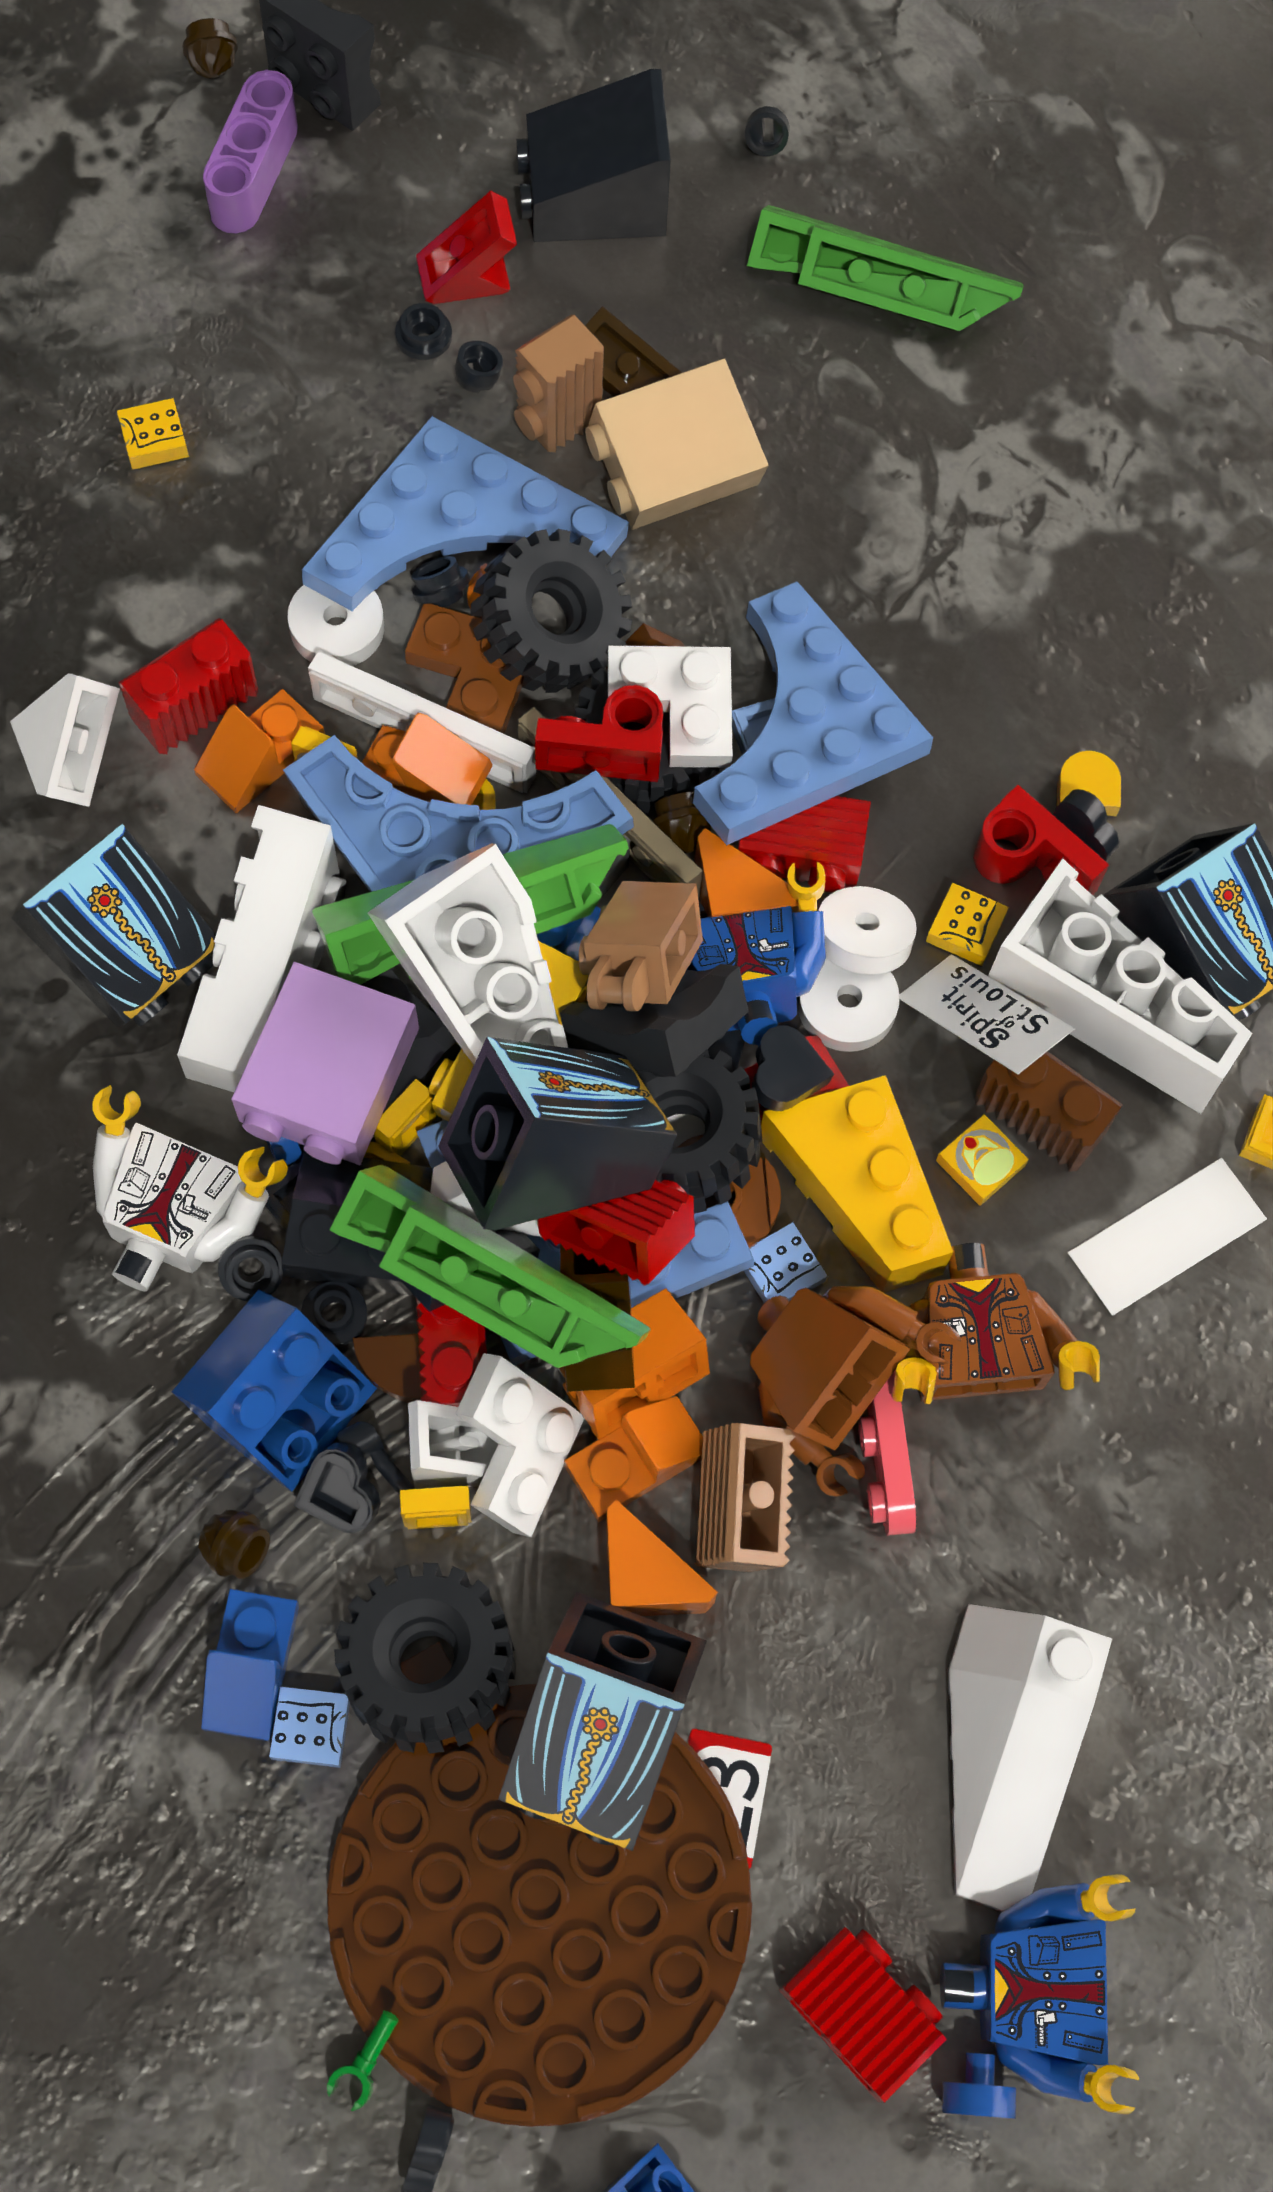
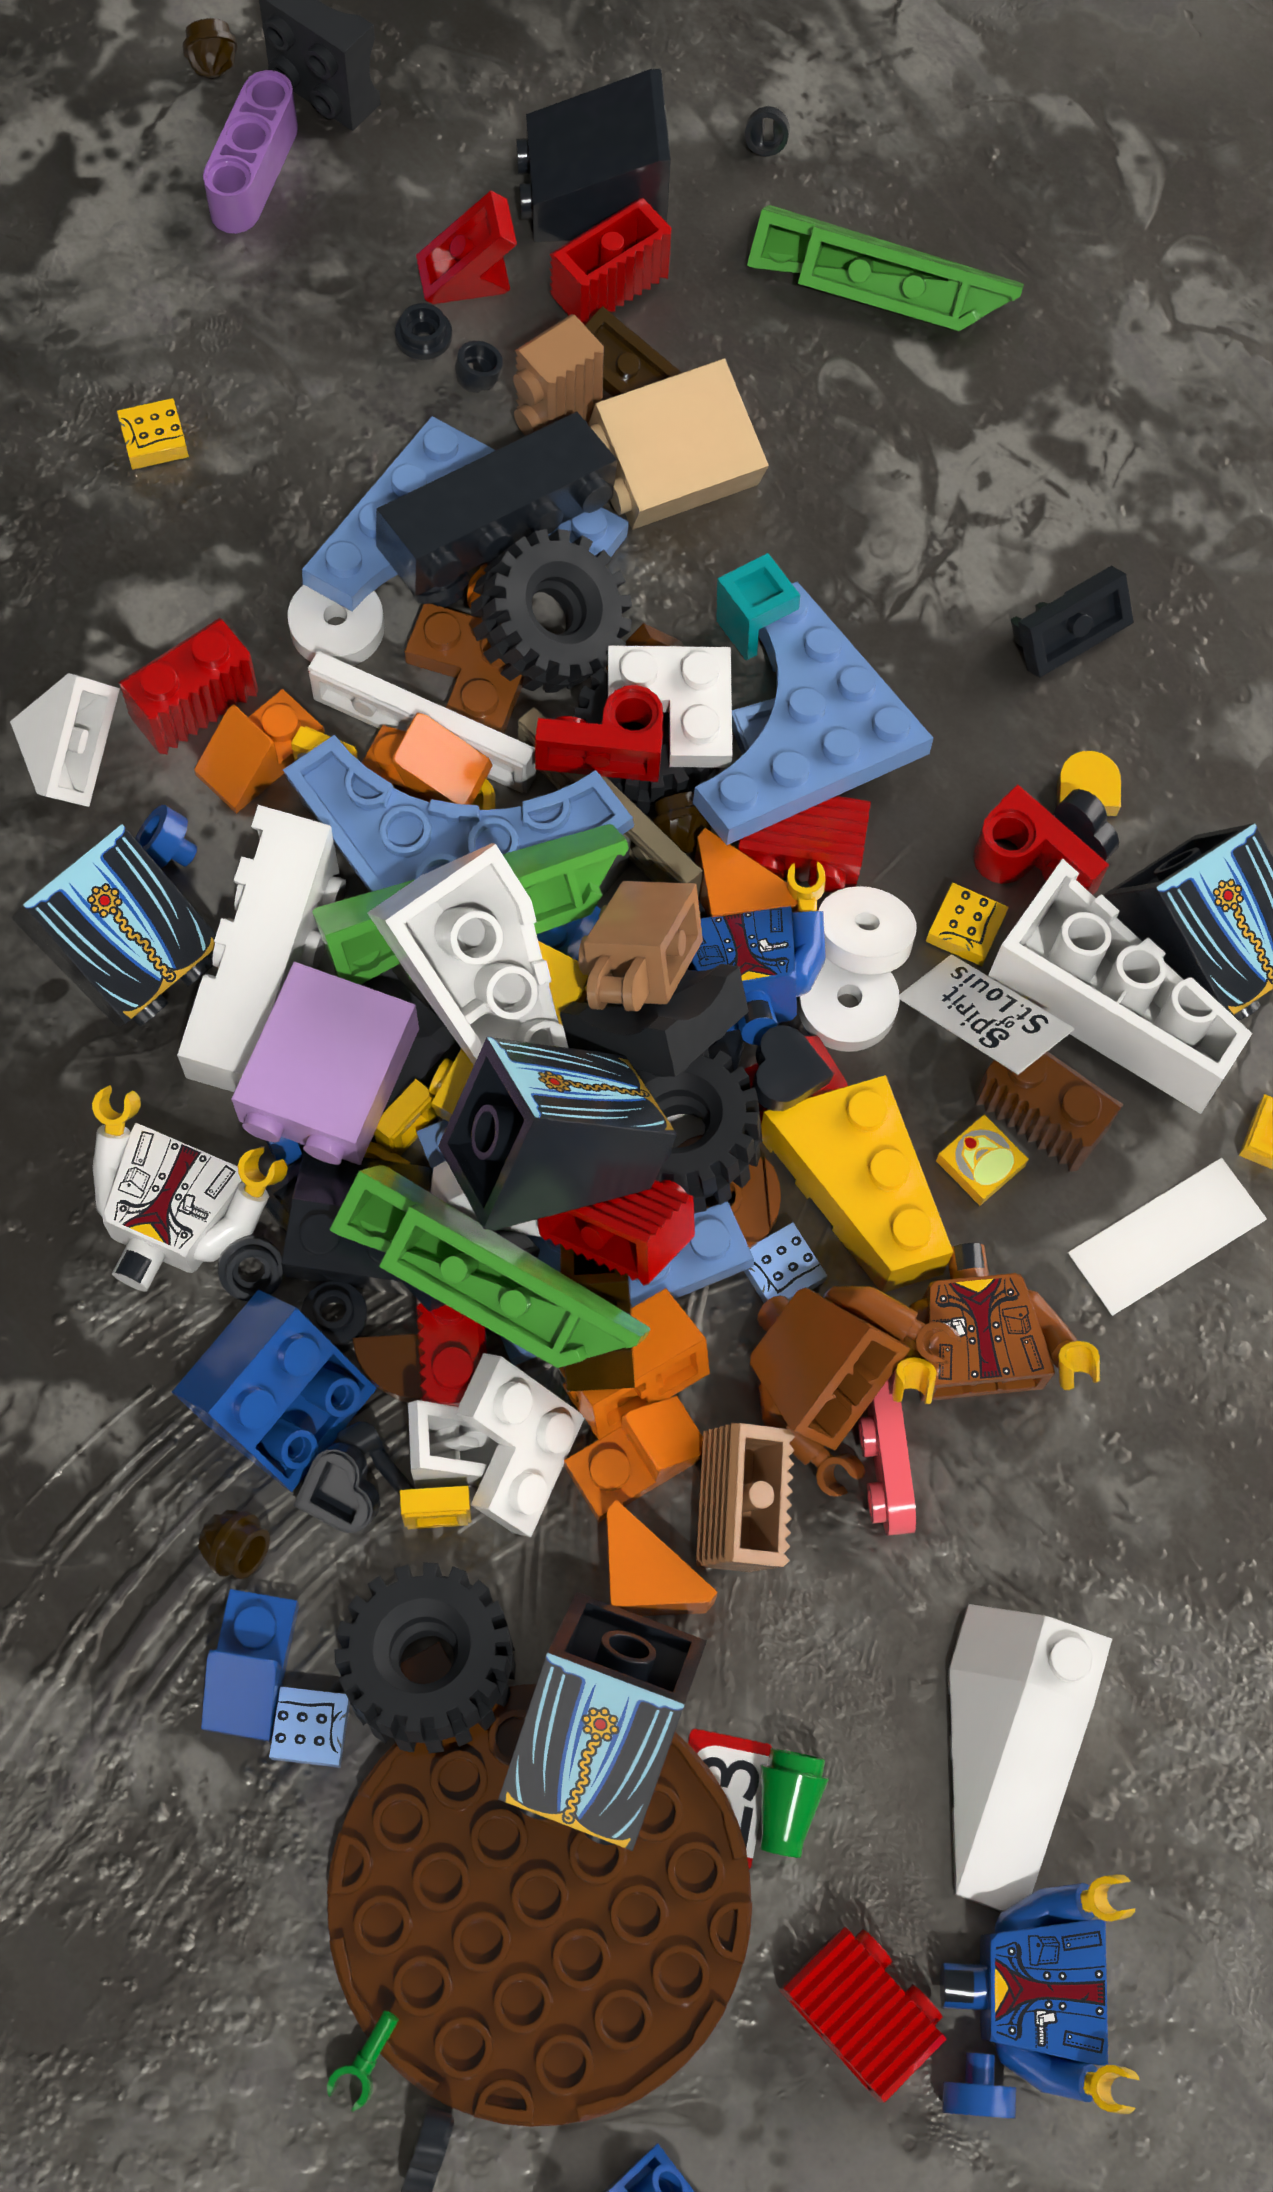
(164, 838): none -> blue tile
(494, 503): none -> black brick
(611, 261): none -> red brick
(753, 599): none -> teal panel
(789, 1799): none -> green cone
(1074, 621): none -> black plate

